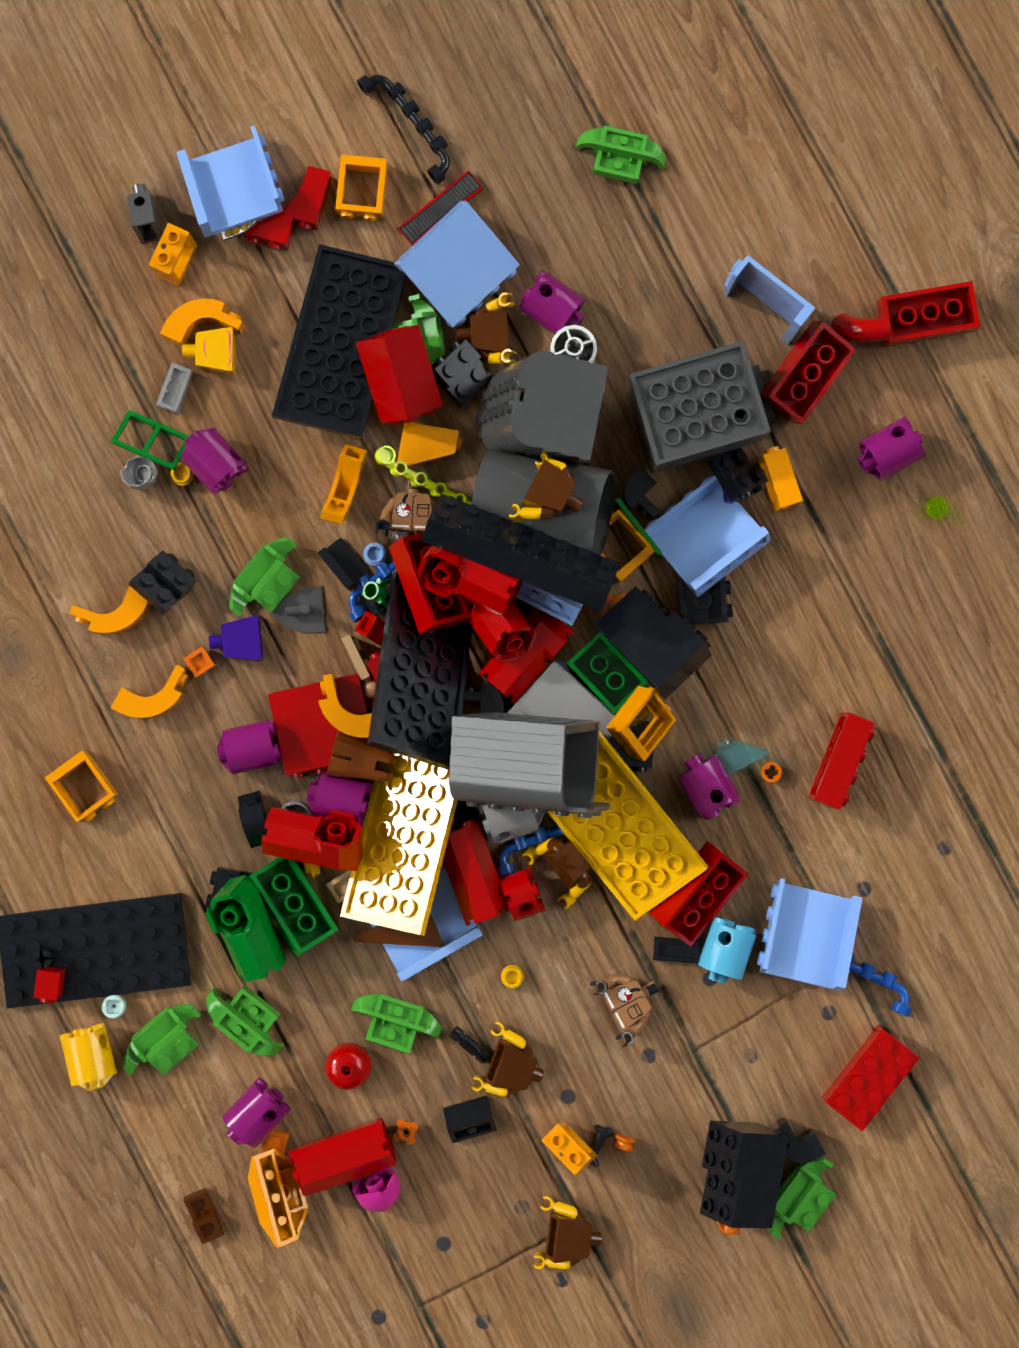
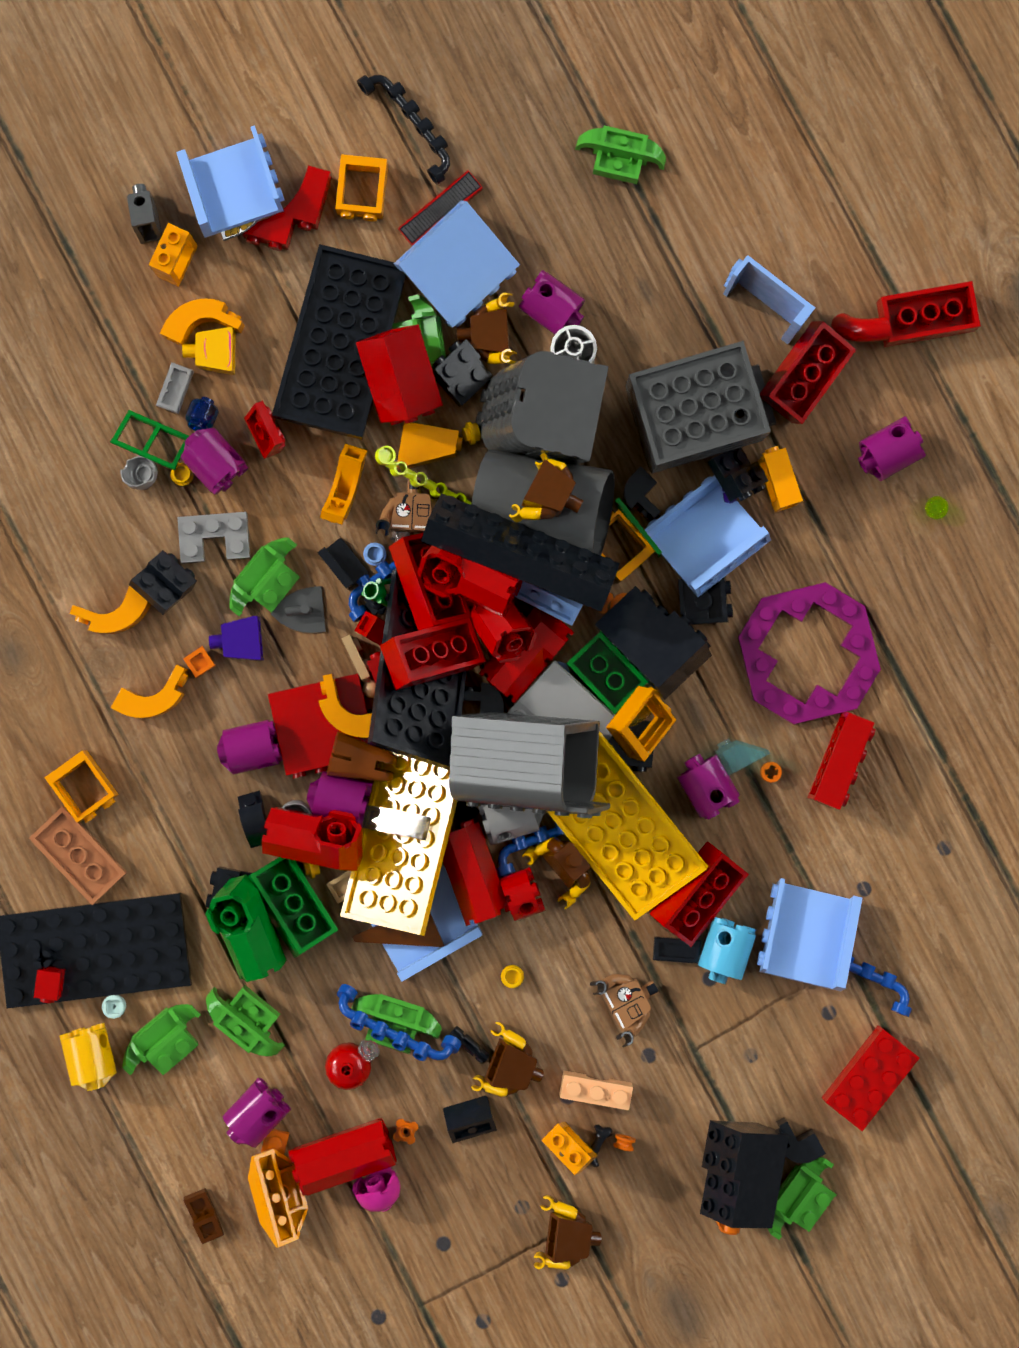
(78, 855): none -> nougat plate
(201, 414): none -> clear blue head
(228, 525): none -> light grey plate
(264, 431): none -> red plate
(365, 1053): none -> clear plate
(396, 822): none -> clear smoke tile
(401, 1039): none -> blue bar
(432, 653): none -> red brick
(471, 433): none -> yellow plate
(600, 1092): none -> light nougat arch
(857, 641): none -> magenta plate

